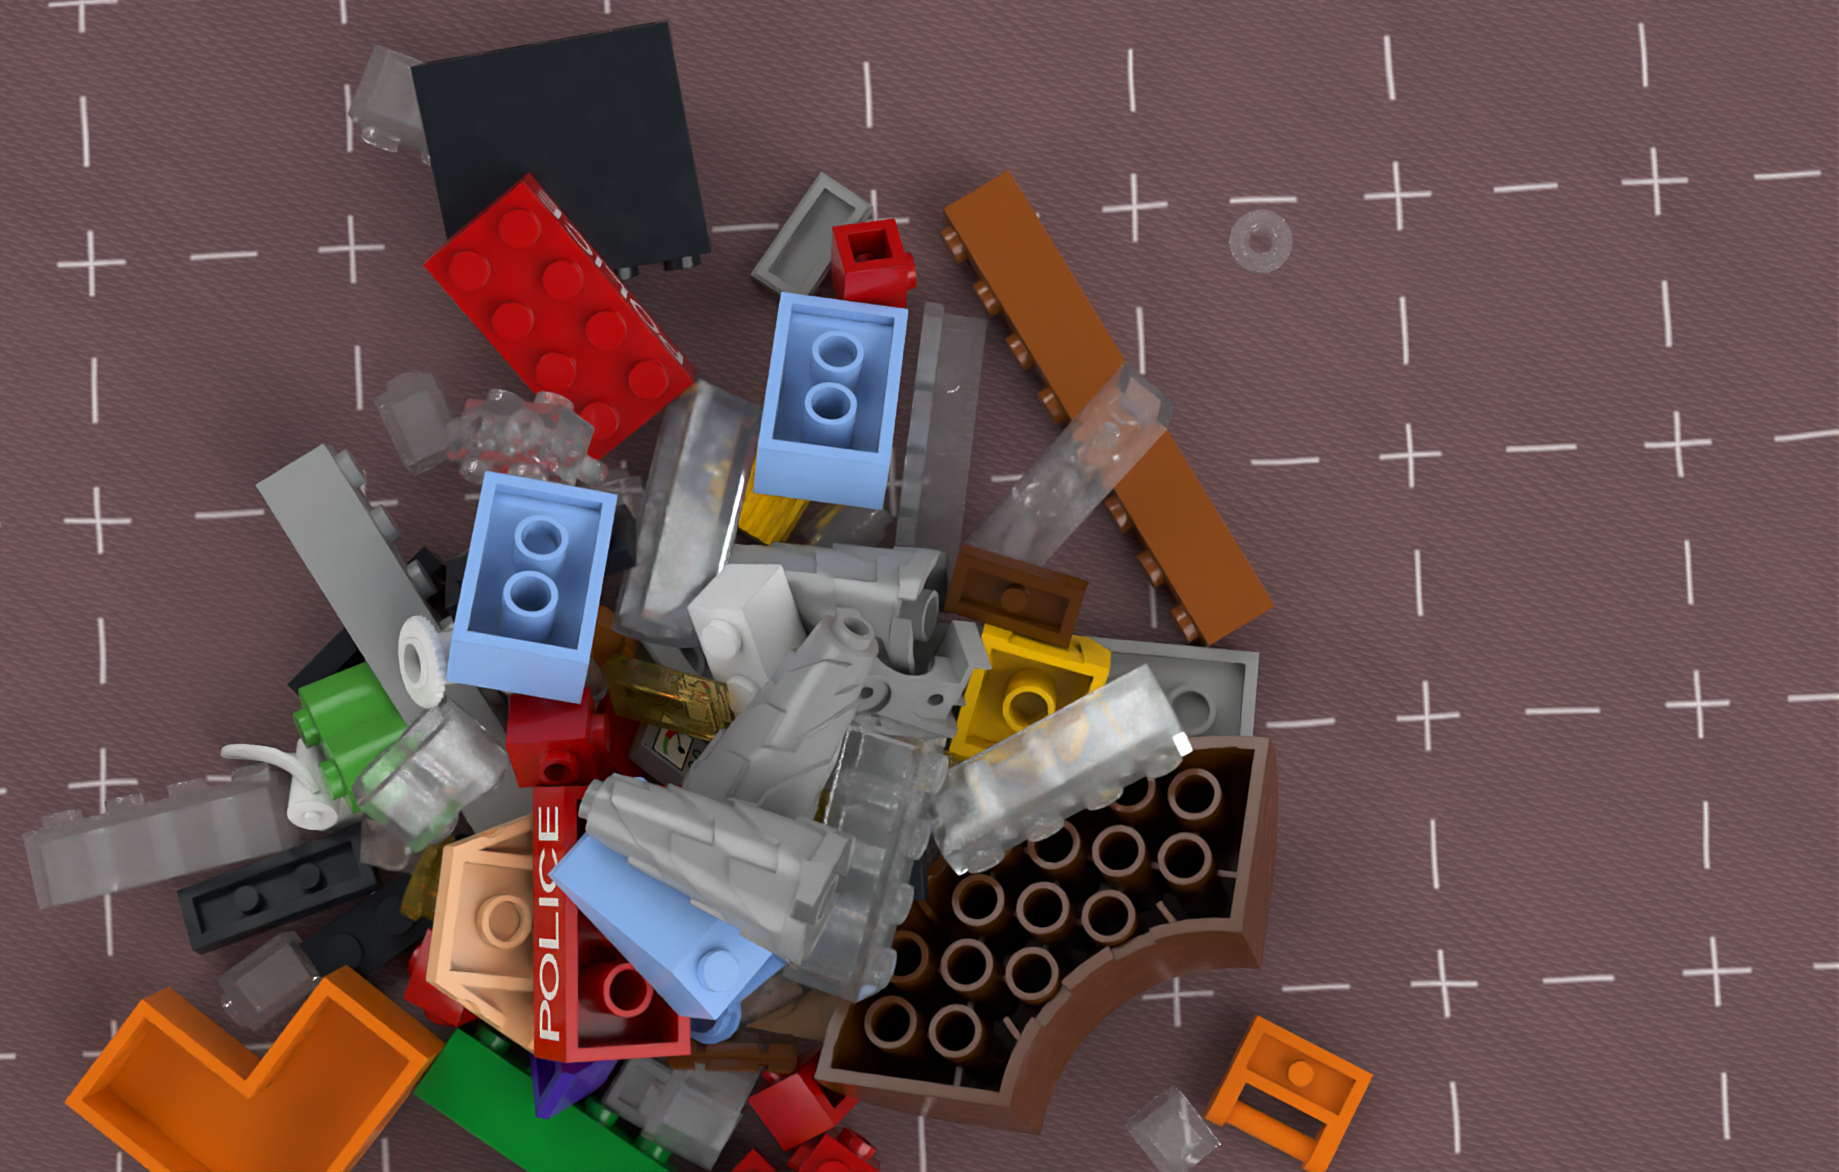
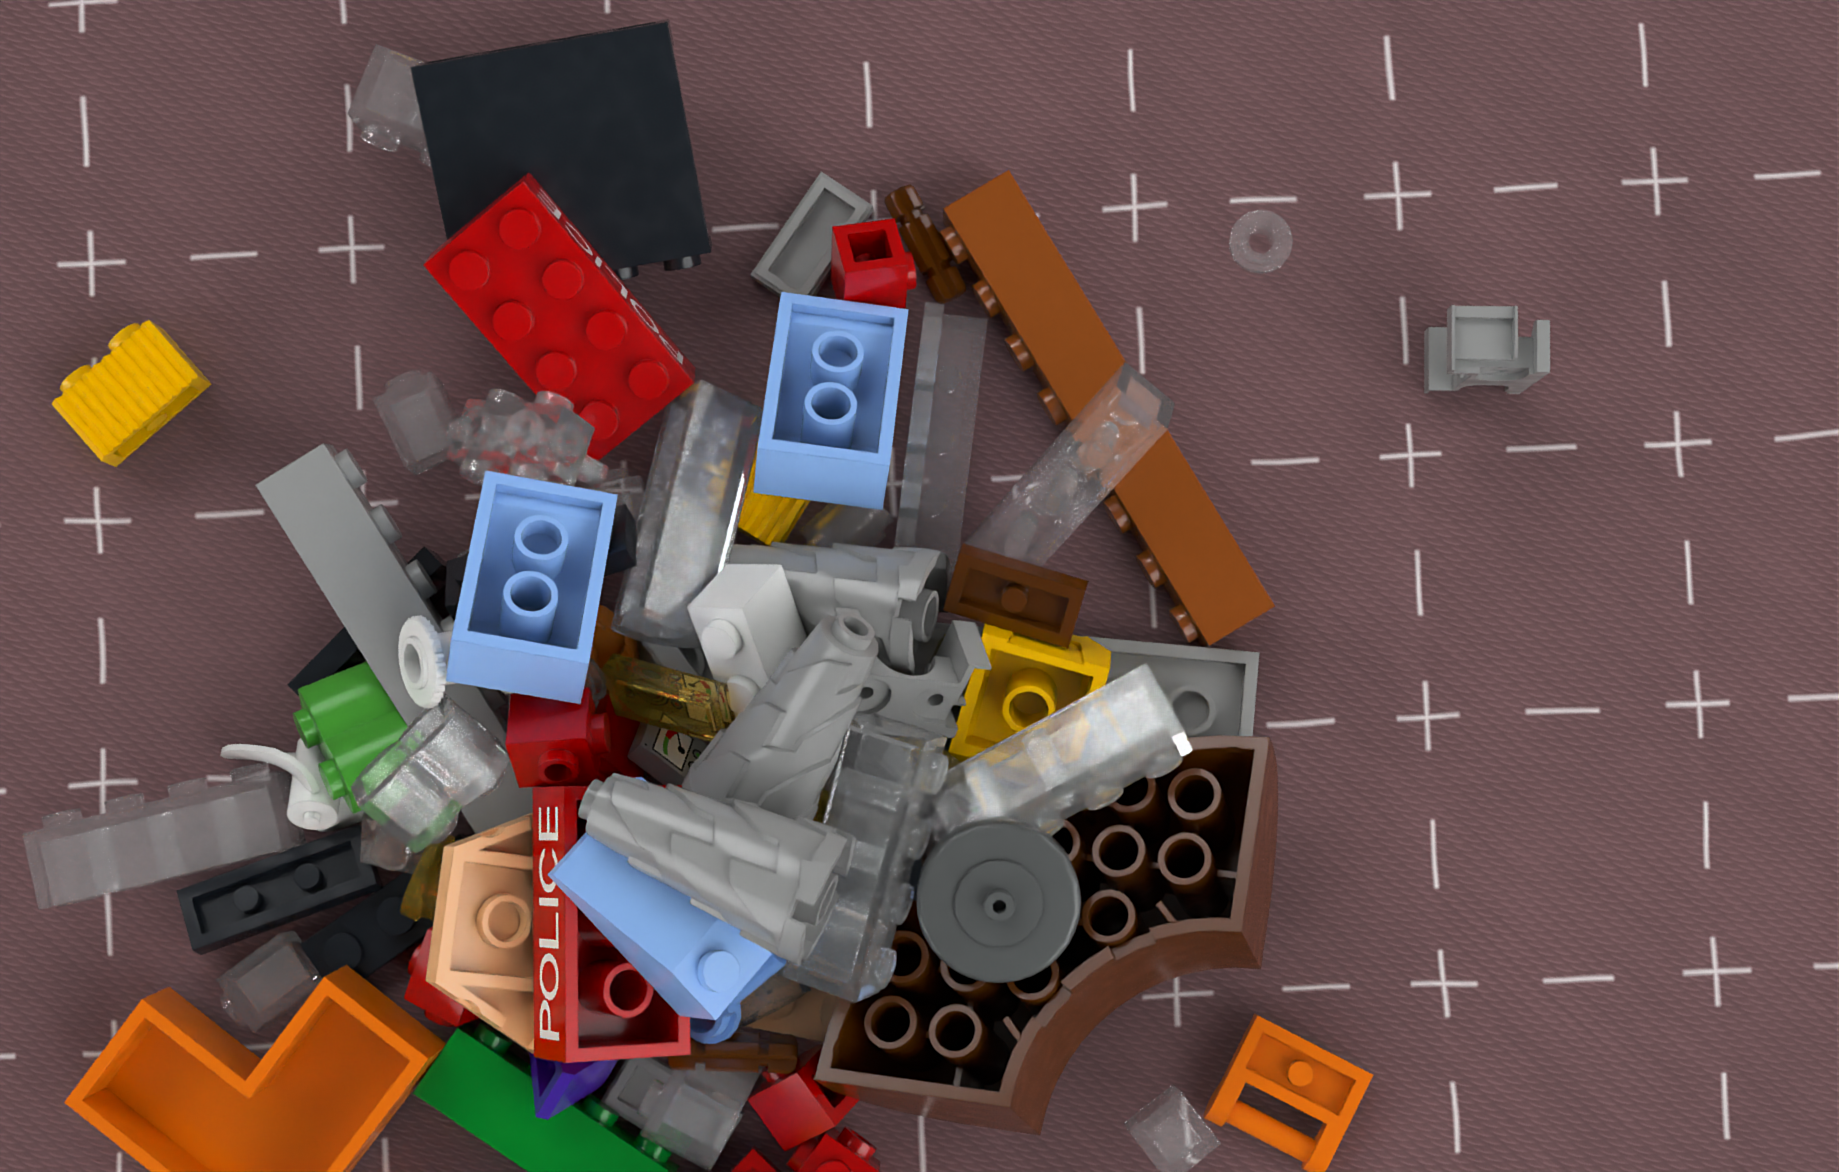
(129, 391): none -> yellow brick
(925, 244): none -> reddish brown axle
(998, 899): none -> dark grey wheel
(1485, 349): none -> light grey piece

